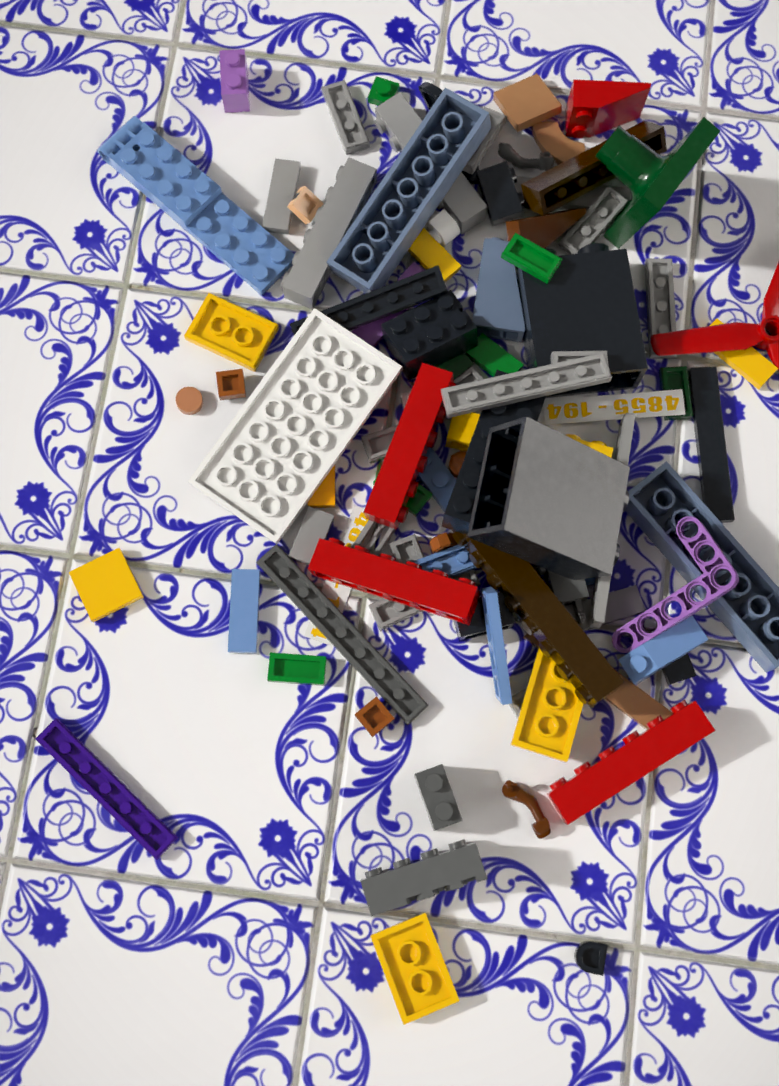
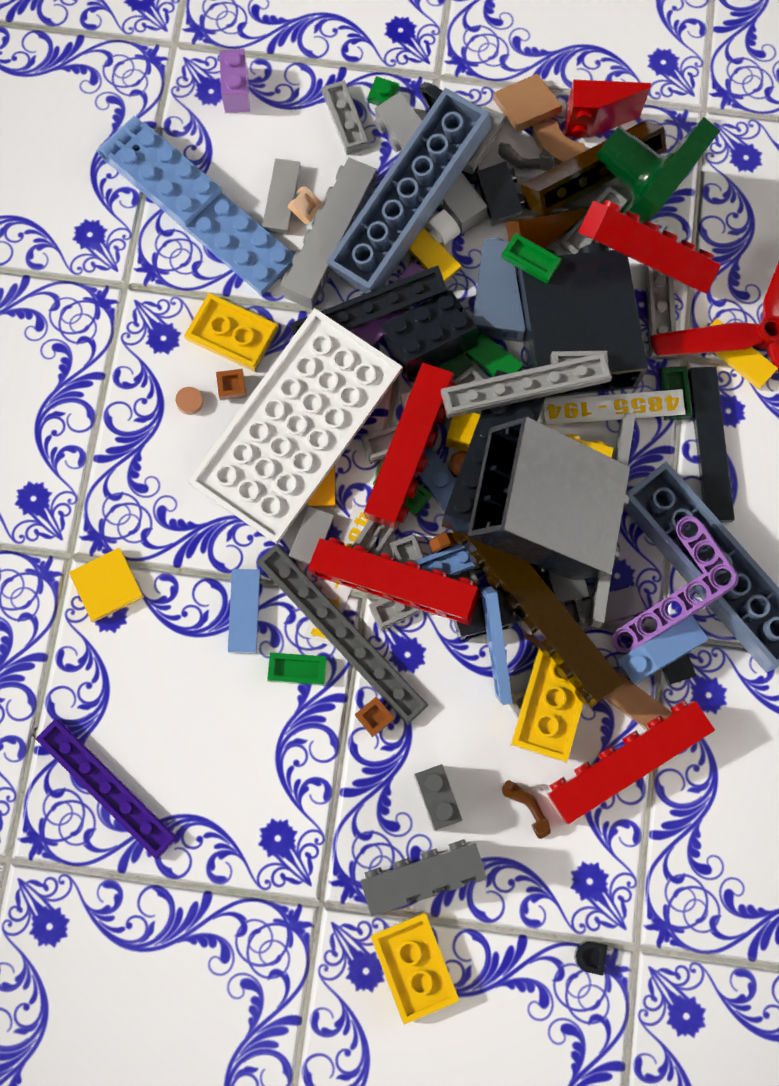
(648, 246): none -> red brick

